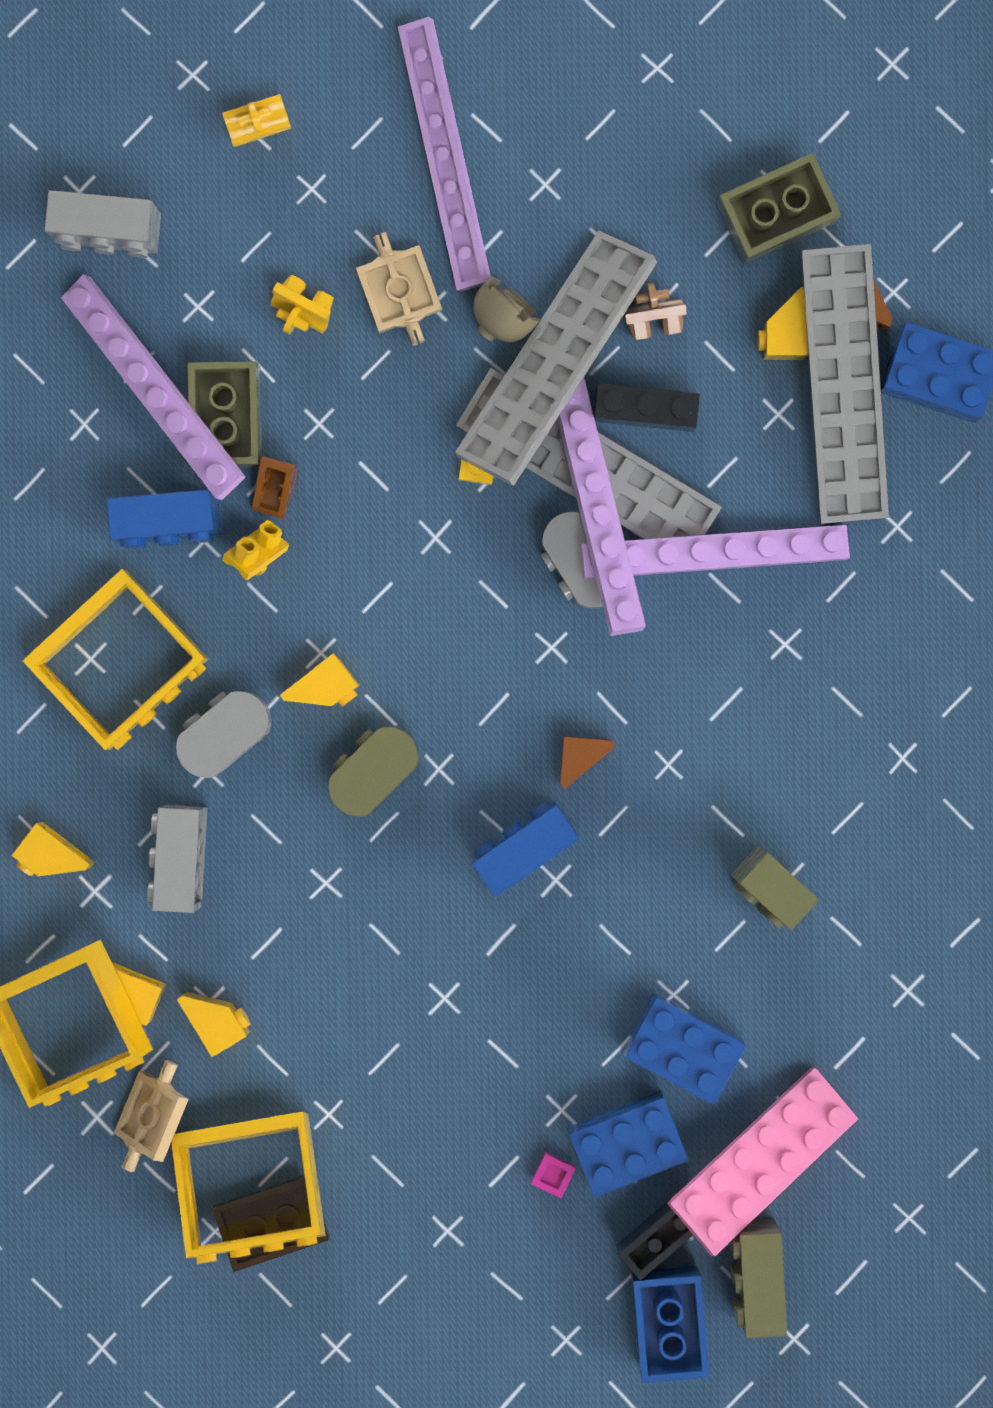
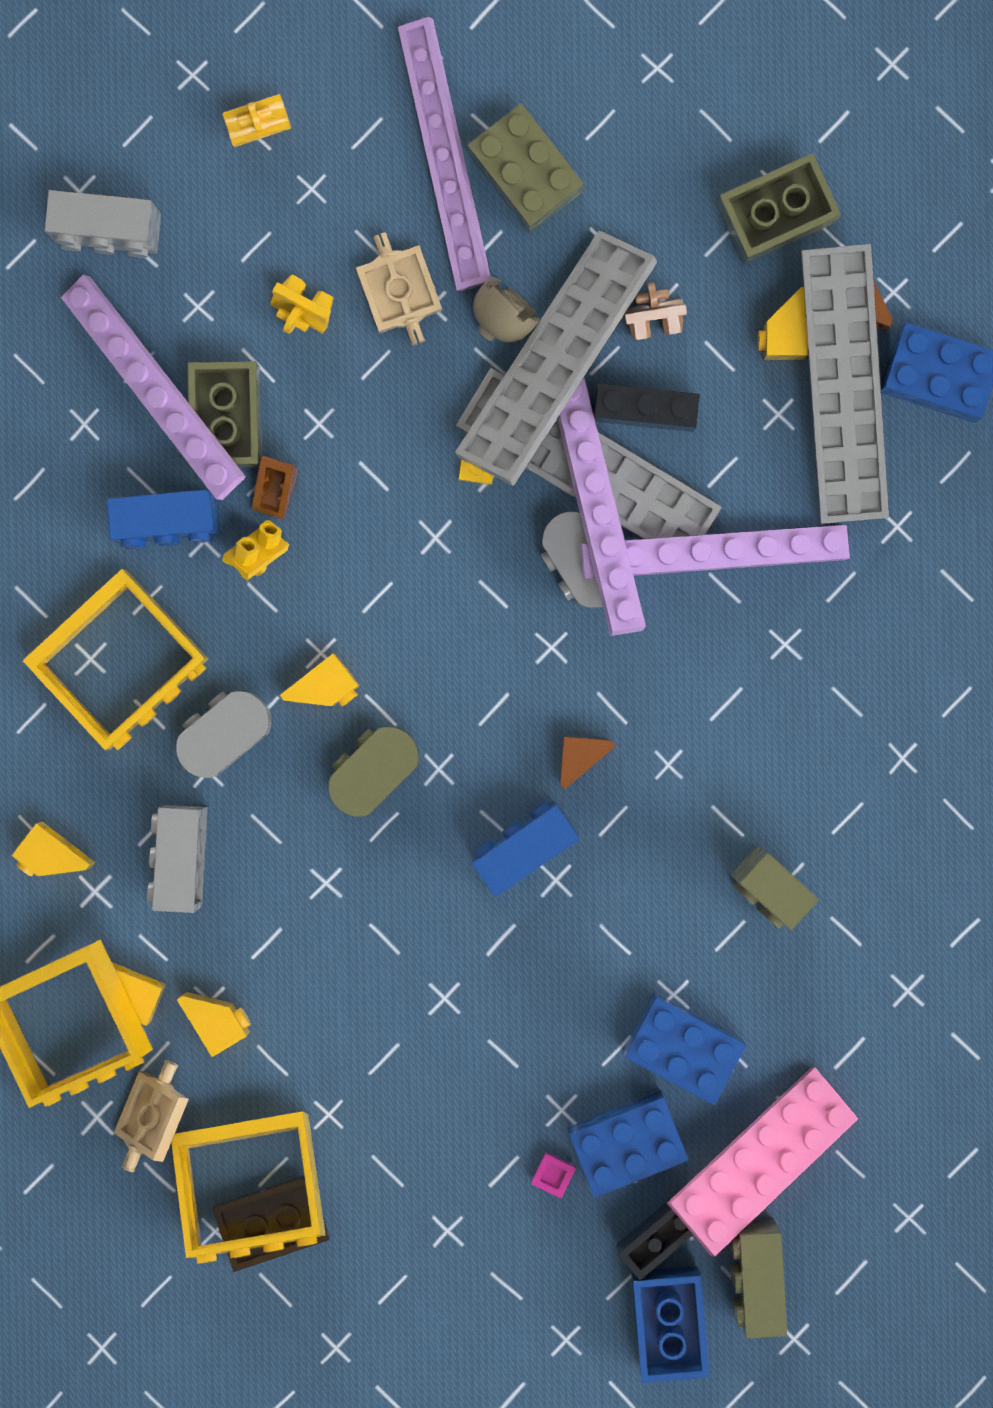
(525, 168): none -> olive brick

